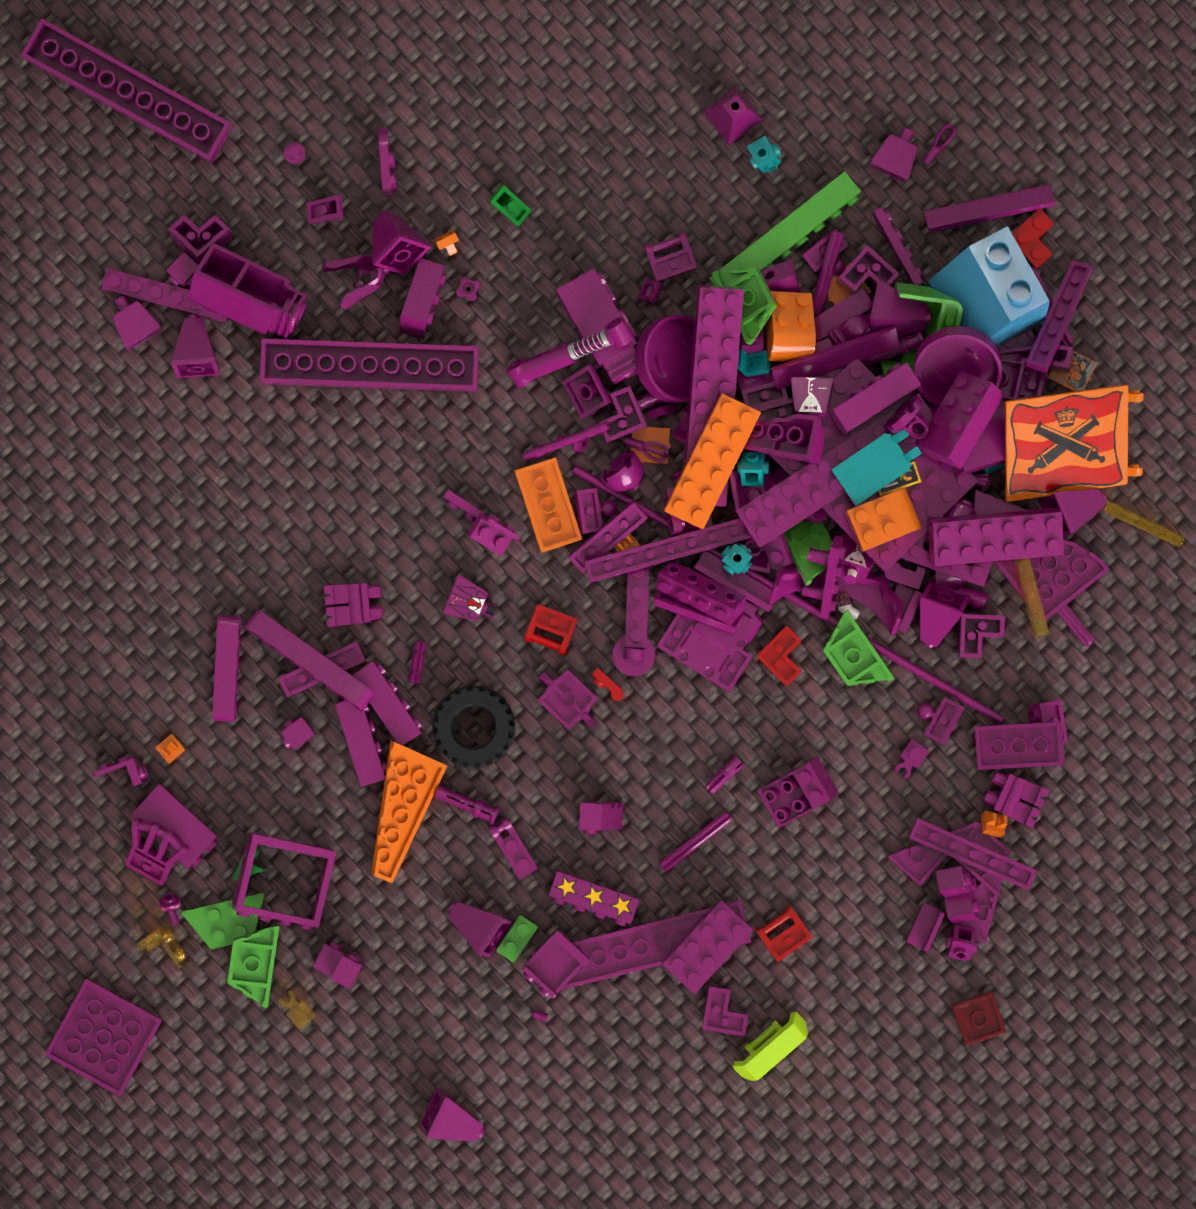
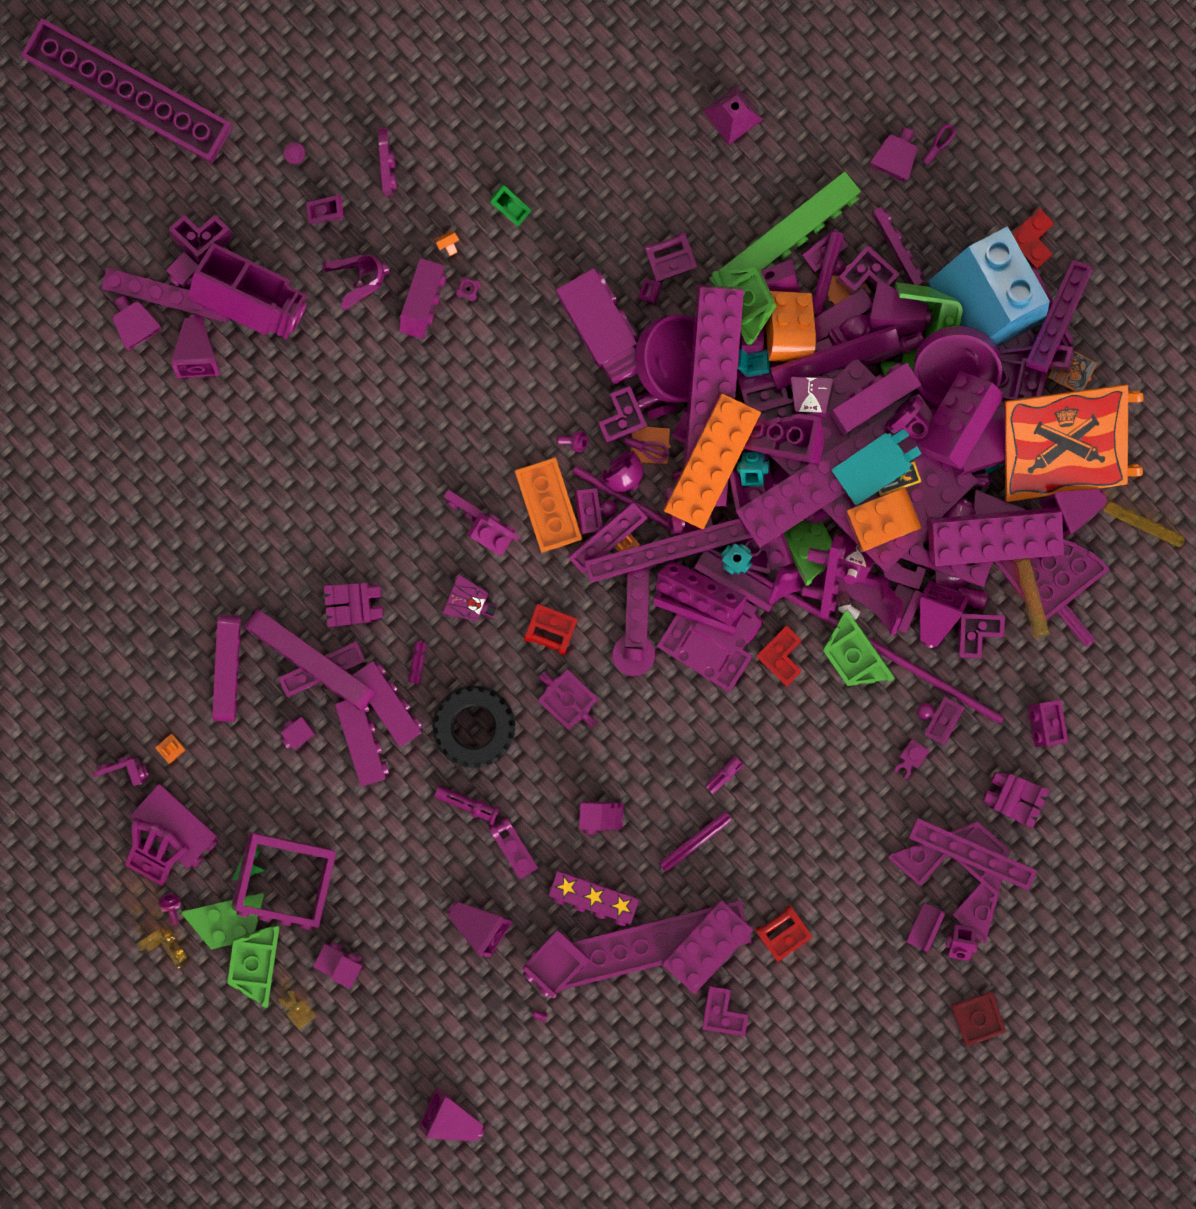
(103, 1037): magenta plate -> none
(369, 365): magenta brick -> none
(396, 244): magenta slope -> none
(405, 799): orange wing -> none
(517, 938): bright green plate -> none
(525, 371): magenta piece -> none
(541, 450): magenta piece -> none
(586, 391): magenta slope -> none
(602, 680): red plate -> none
(764, 154): teal brick -> none
(774, 1049): lime piece -> none
(798, 792): magenta slope -> none
(959, 894): magenta brick -> none
(989, 208): magenta tile -> none
(993, 824): orange tile -> none
(1019, 745): magenta plate -> none

